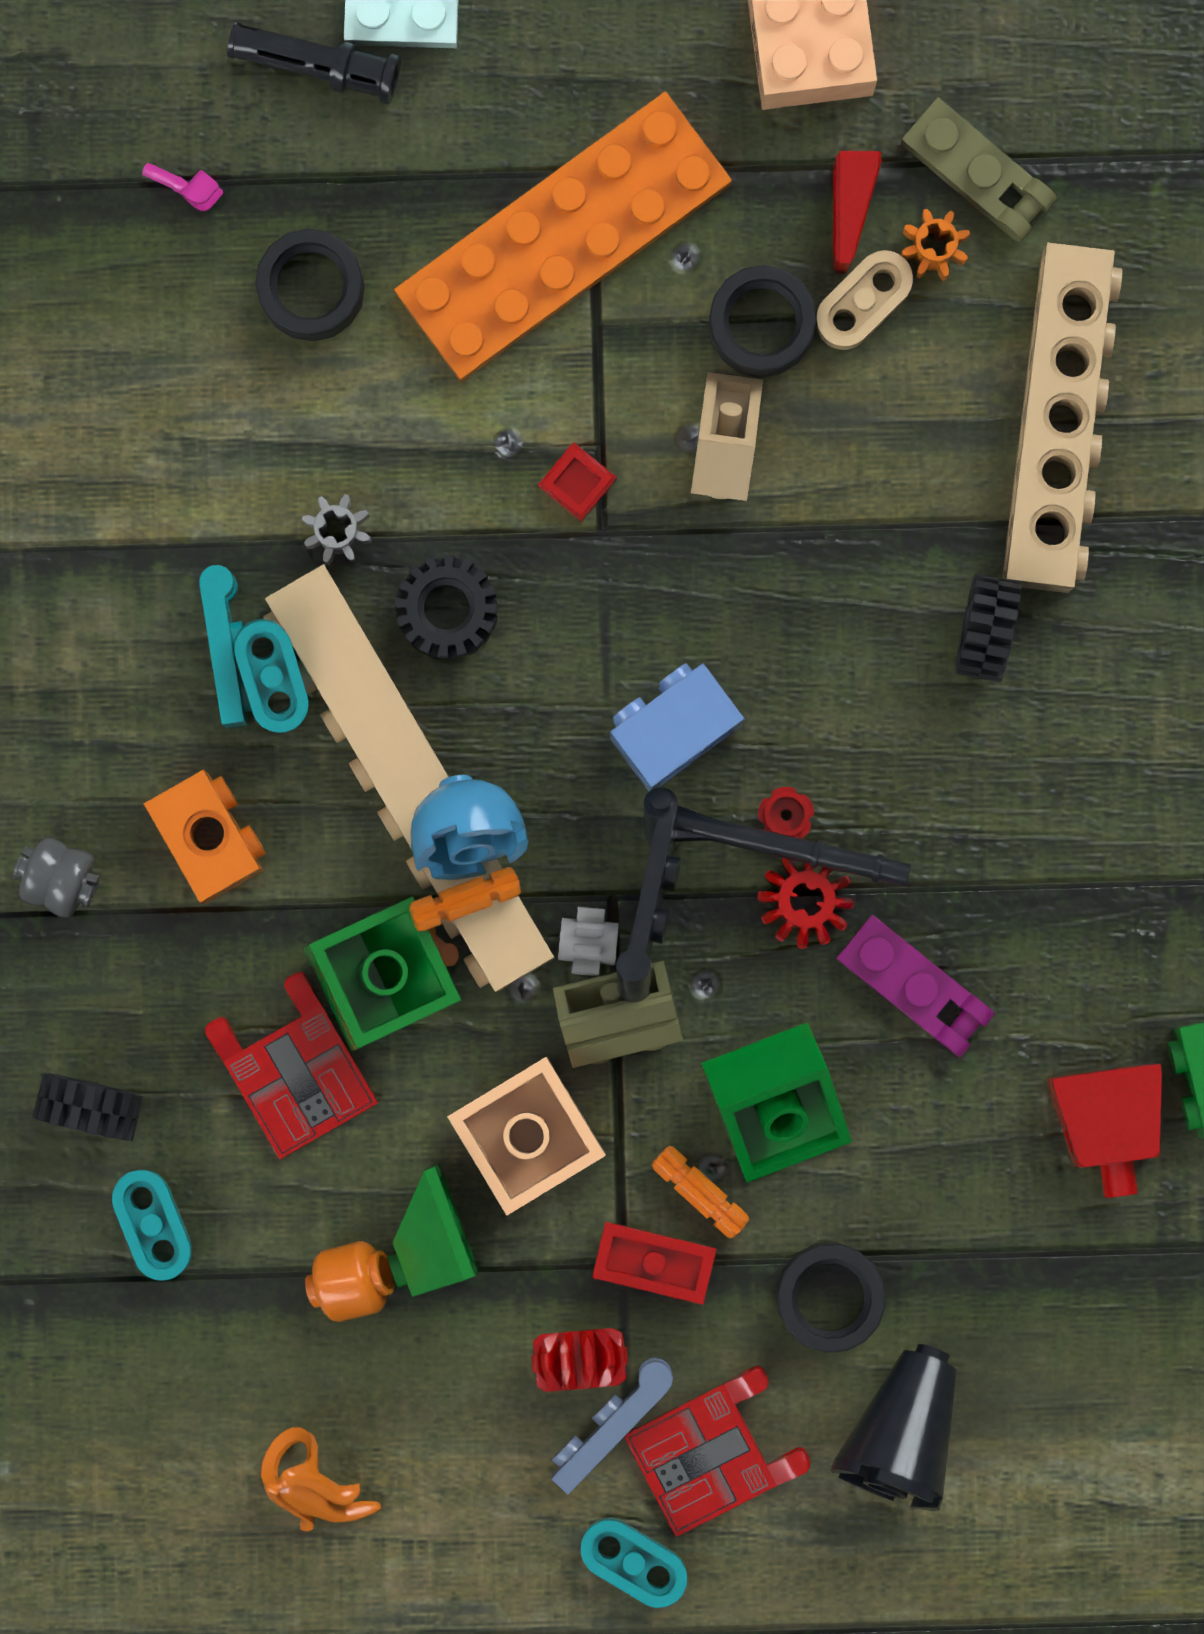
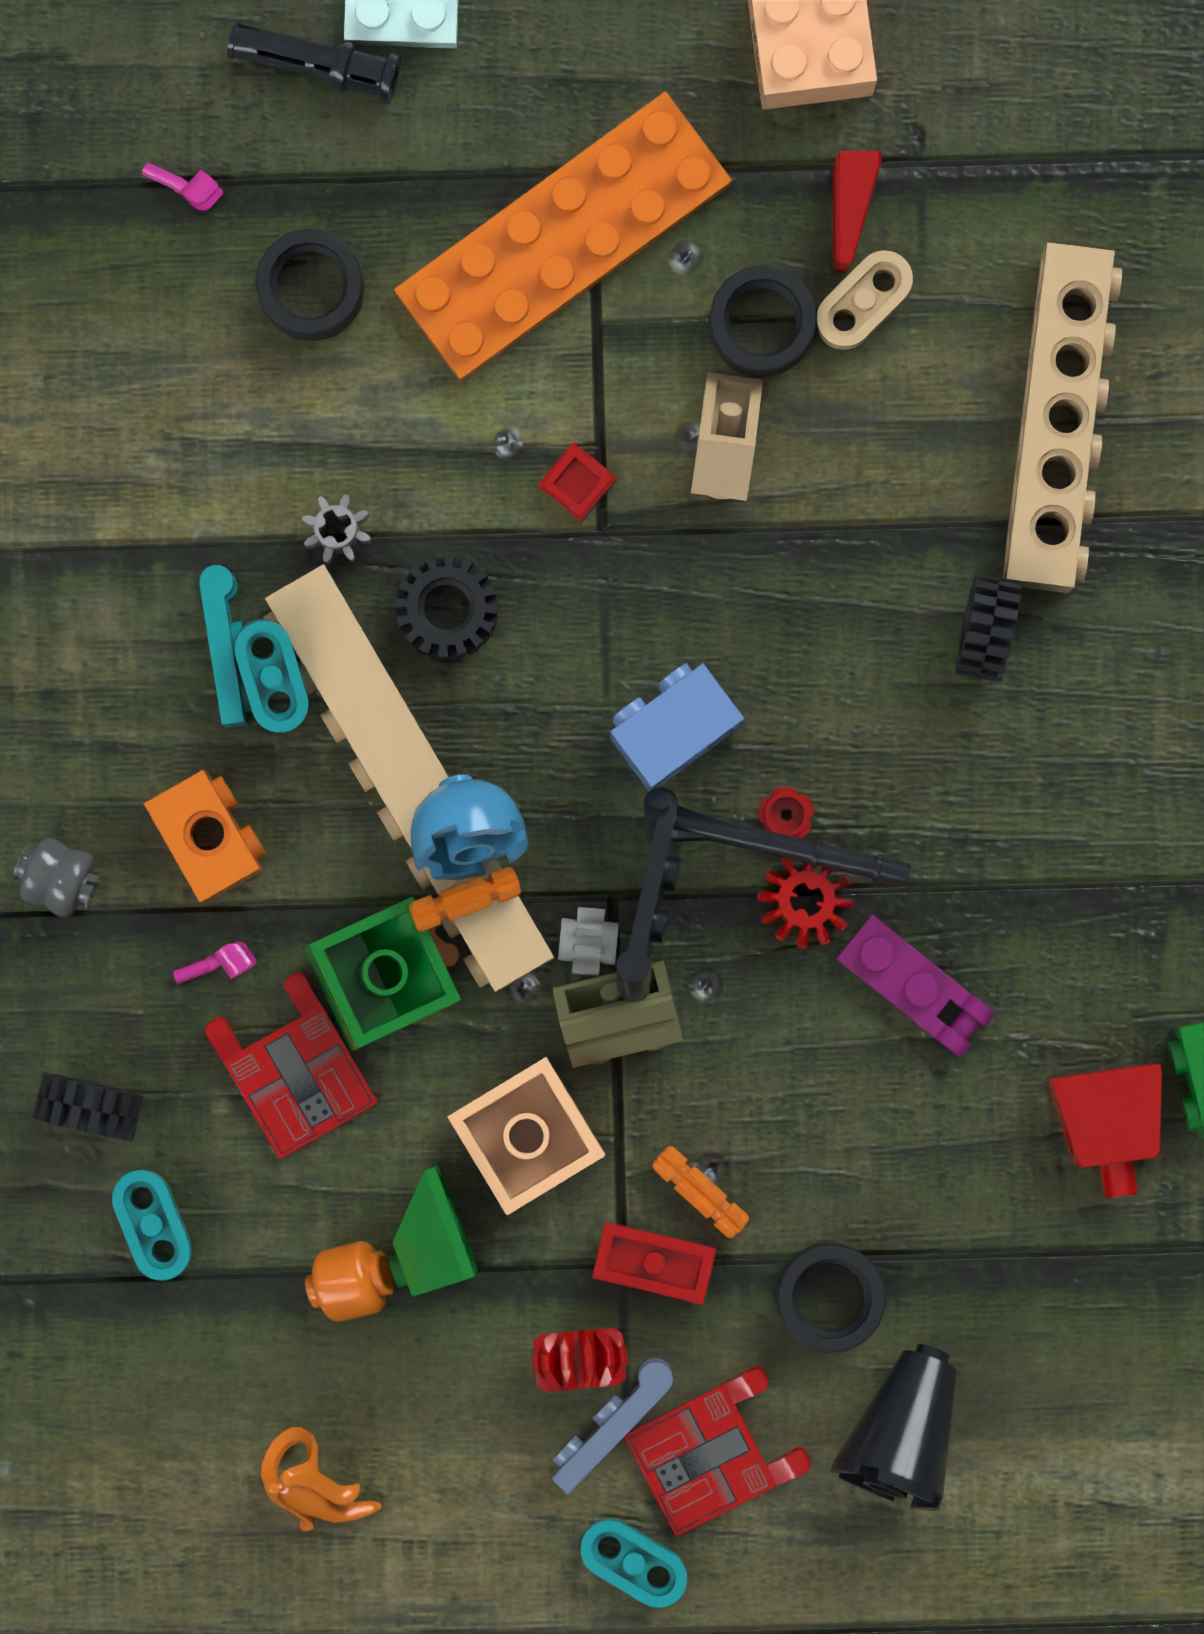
(233, 957): none -> dark pink hand
(777, 1102): green slope -> none
(942, 231): orange gear -> none
(977, 169): olive plate -> none

